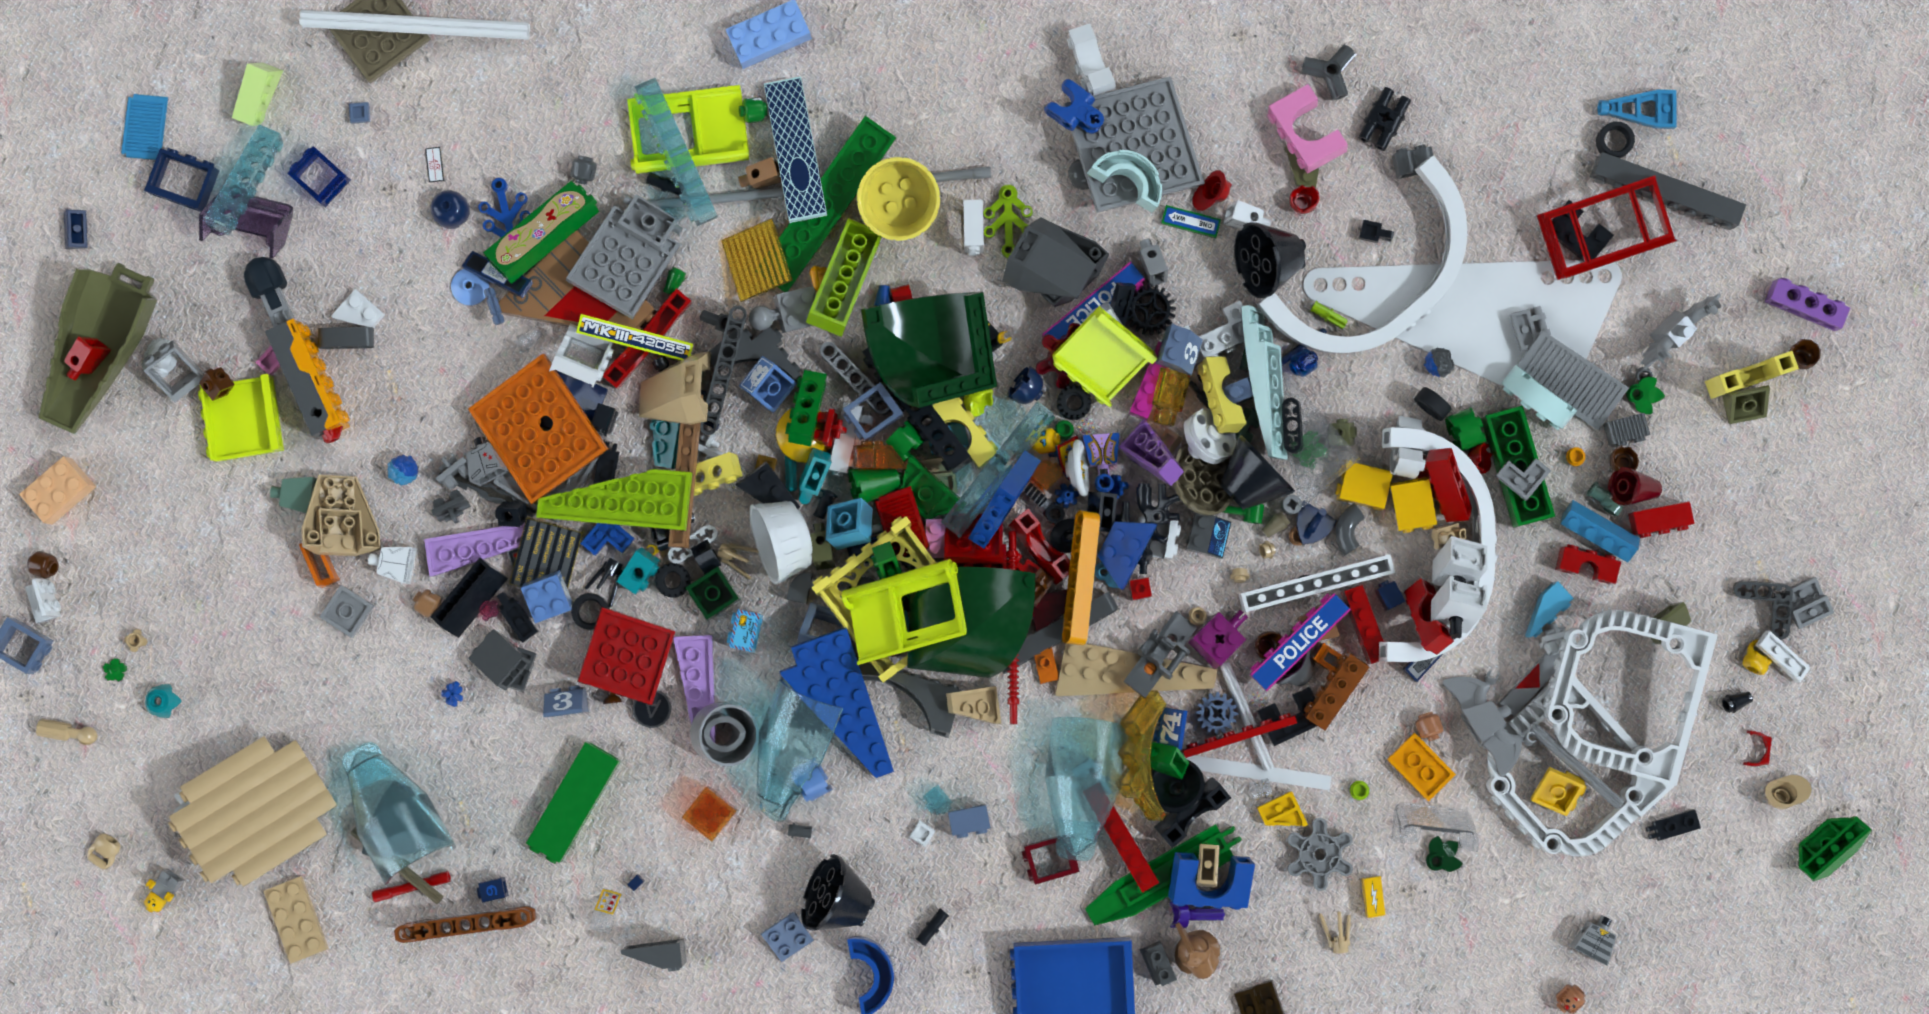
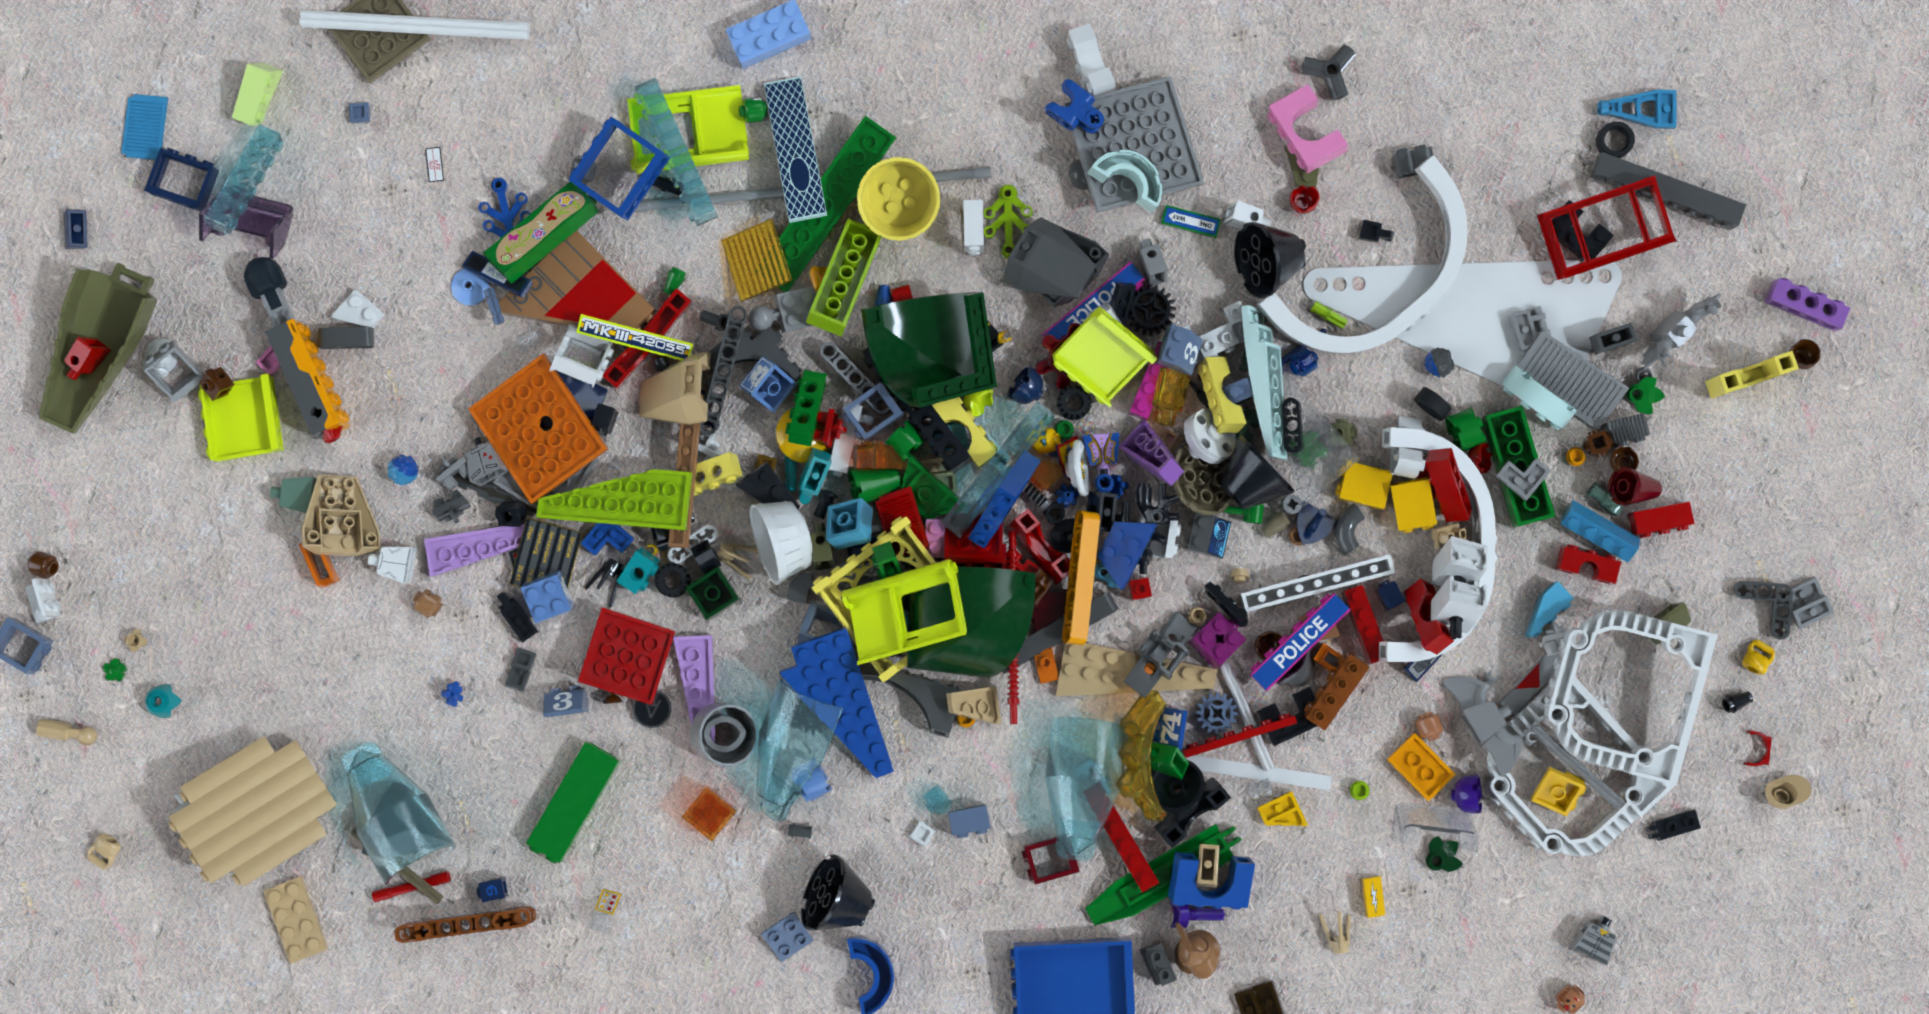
(57, 490): light nougat brick -> none
(162, 890): piece -> none
(331, 189): clear blue window -> none
(347, 611): light grey plate -> none
(450, 209): dark blue cylinder -> none
(466, 598): black brick -> none
(489, 609): clear pink plate -> none
(499, 659): dark grey brick -> none
(576, 607): black tyre -> none
(607, 464): black hinge -> none
(627, 255): light grey plate -> none
(636, 882): dark blue piece -> none
(642, 185): none -> blue window
(661, 954): dark grey slope -> none
(665, 442): teal wing -> none
(745, 630): medium azure brick -> none
(761, 174): medium nougat torso -> none
(932, 927): black pin -> none
(965, 721): none -> light orange plate
(1213, 190): red piece -> none
(1228, 605): none -> black plate
(1267, 550): tan plate -> none
(1332, 860): light grey plate -> none
(1375, 117): black pin -> none
(1468, 794): none -> dark purple cylinder
(1604, 440): none -> reddish brown brick
(1613, 338): none -> dark grey brick
(1747, 404): olive slope -> none
(1782, 656): white tile -> none
(1831, 846): green wedge -> none

